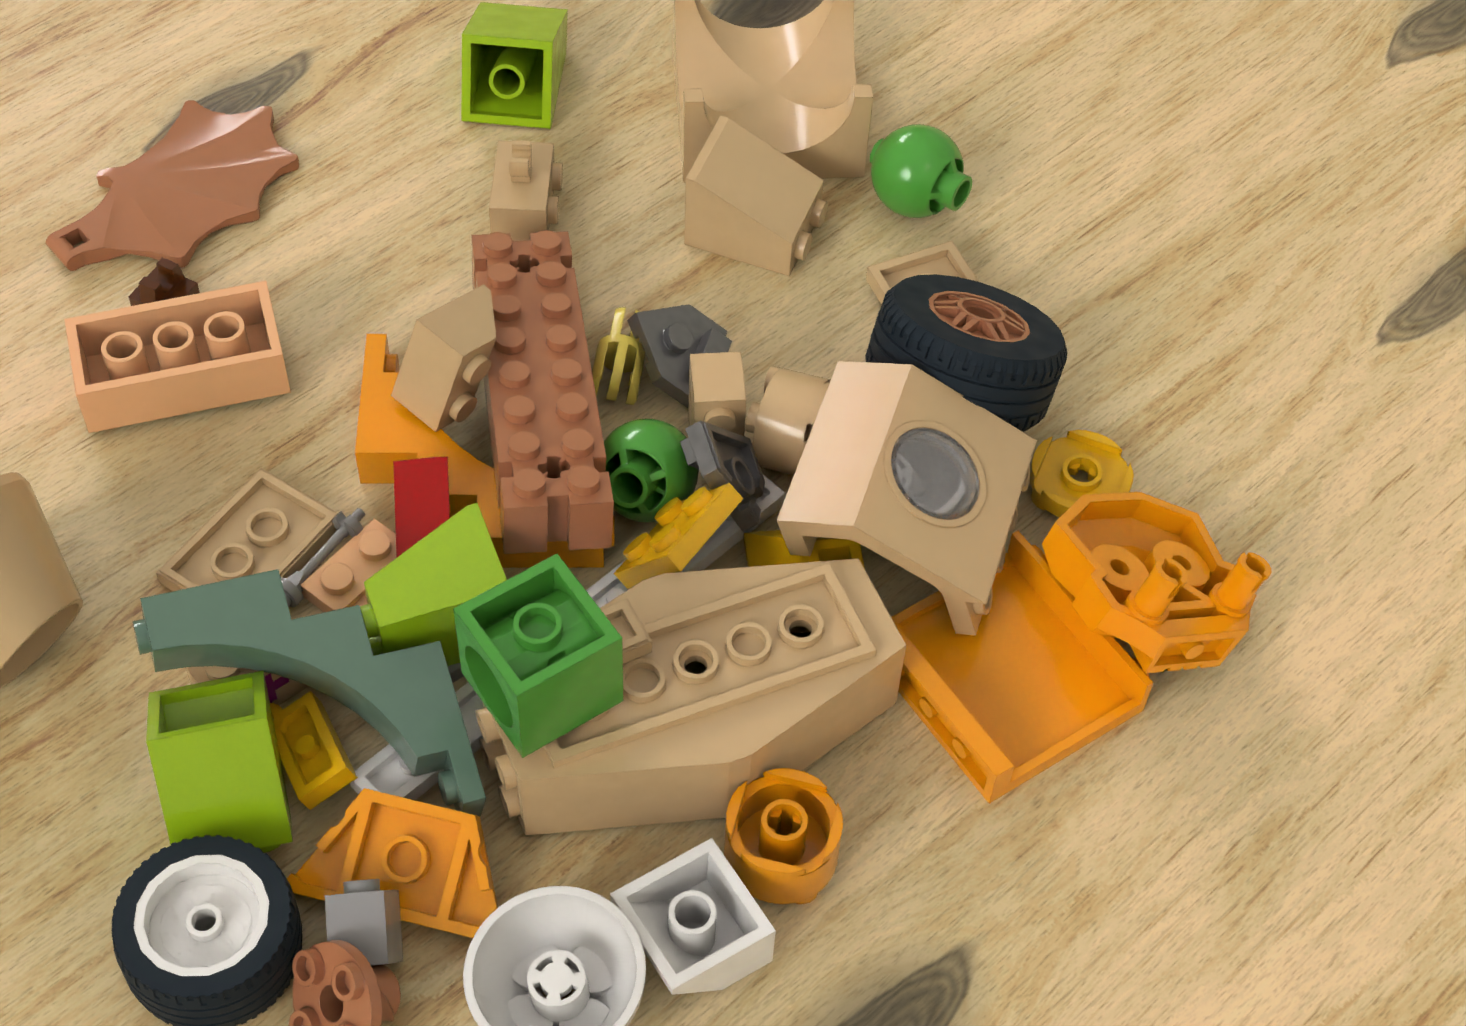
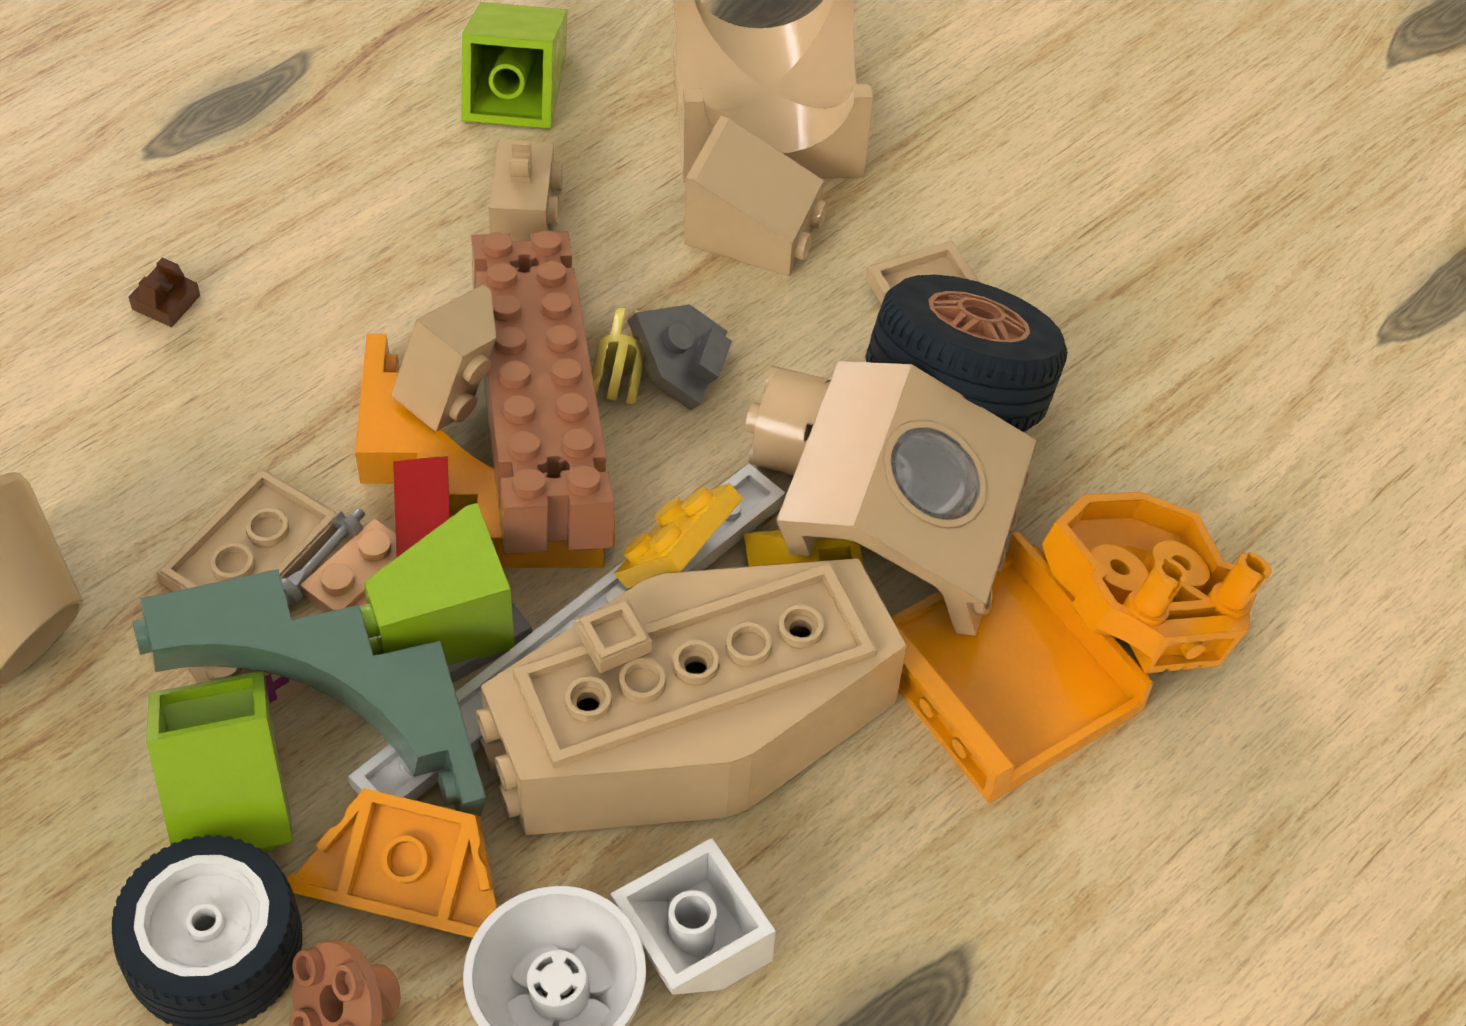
(176, 356): light nougat brick -> none
(180, 190): nougat animal -> none
(311, 750): yellow hinge -> none
(367, 920): light grey brick -> none
(540, 654): bright green brick -> none
(647, 468): bright green brick -> none
(717, 390): tan brick -> none
(726, 459): flat silver plate -> none
(783, 836): light orange brick -> none
(919, 172): bright green brick -> none
(1081, 450): yellow plate -> none

